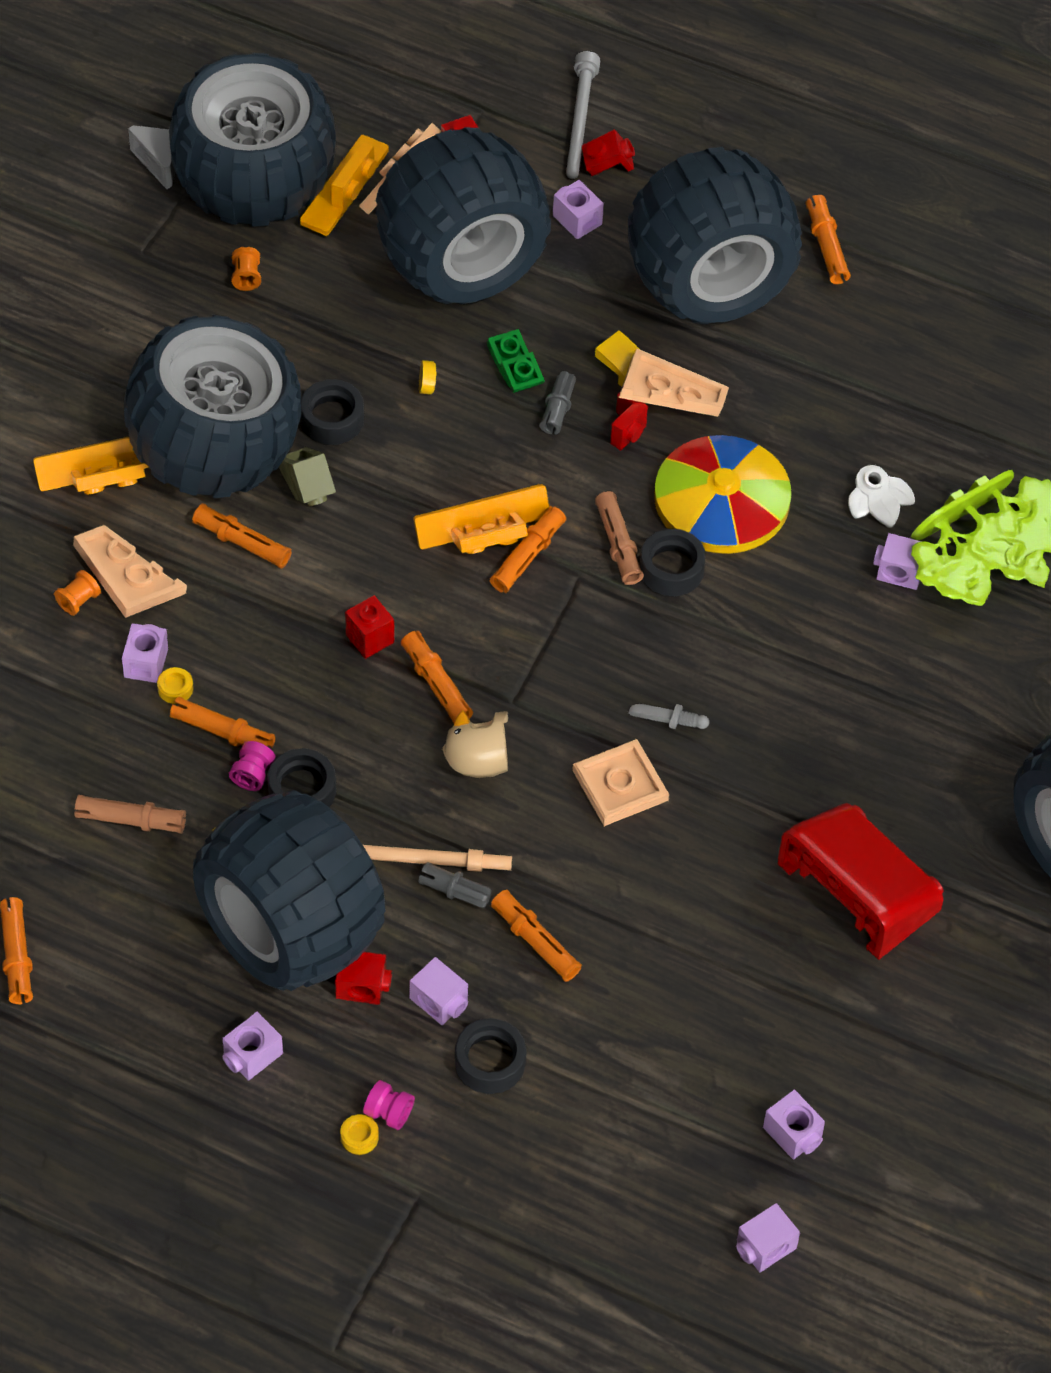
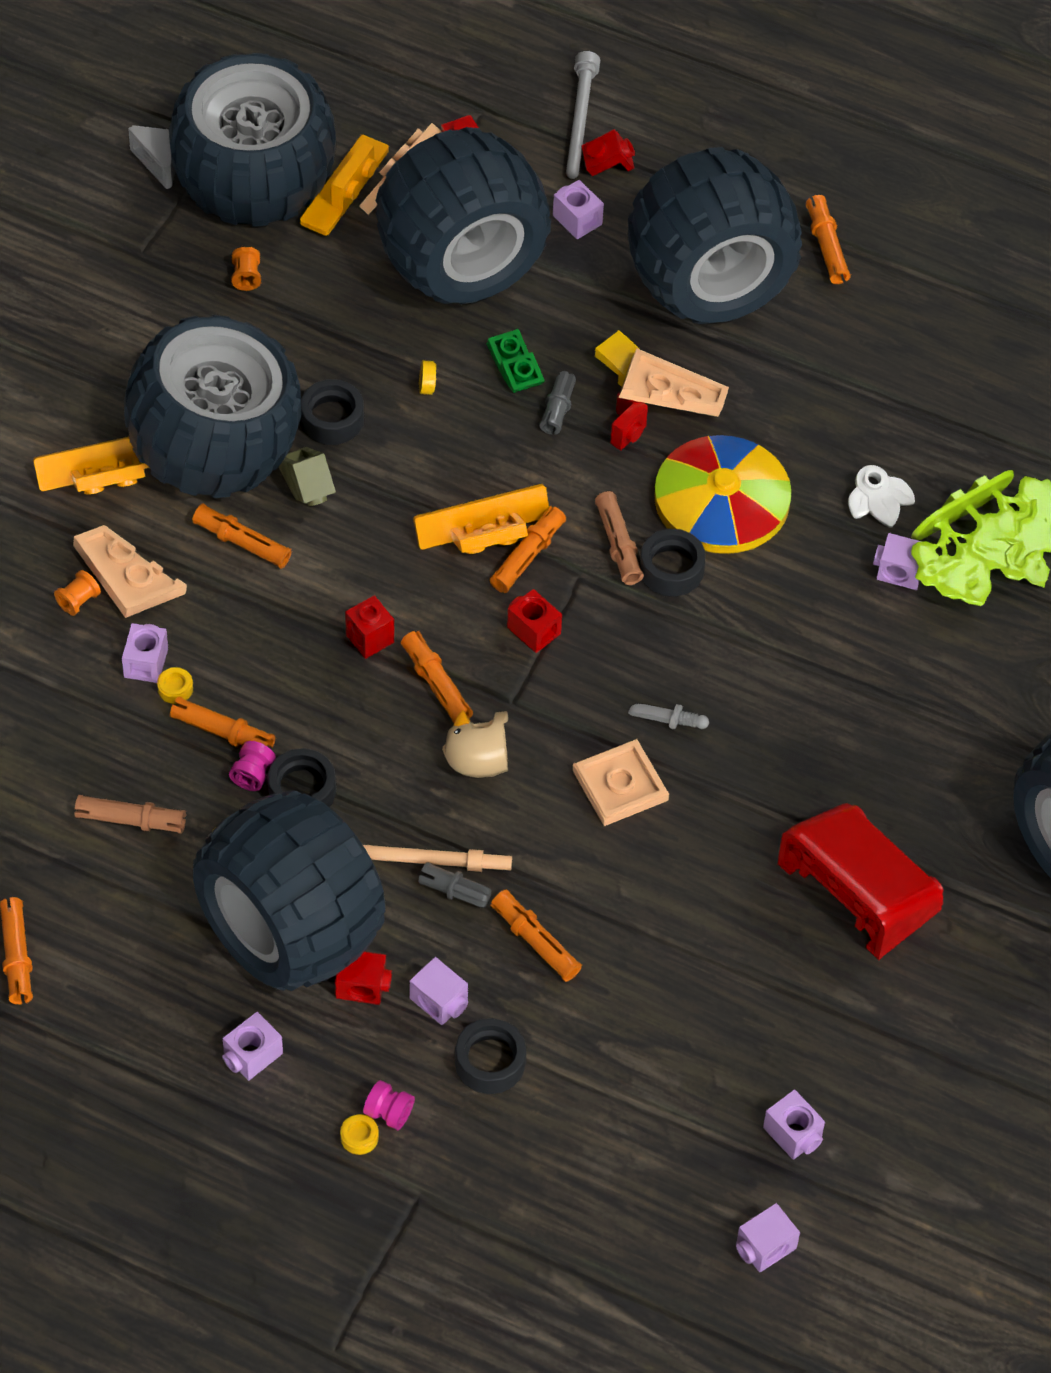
(536, 632): none -> red brick

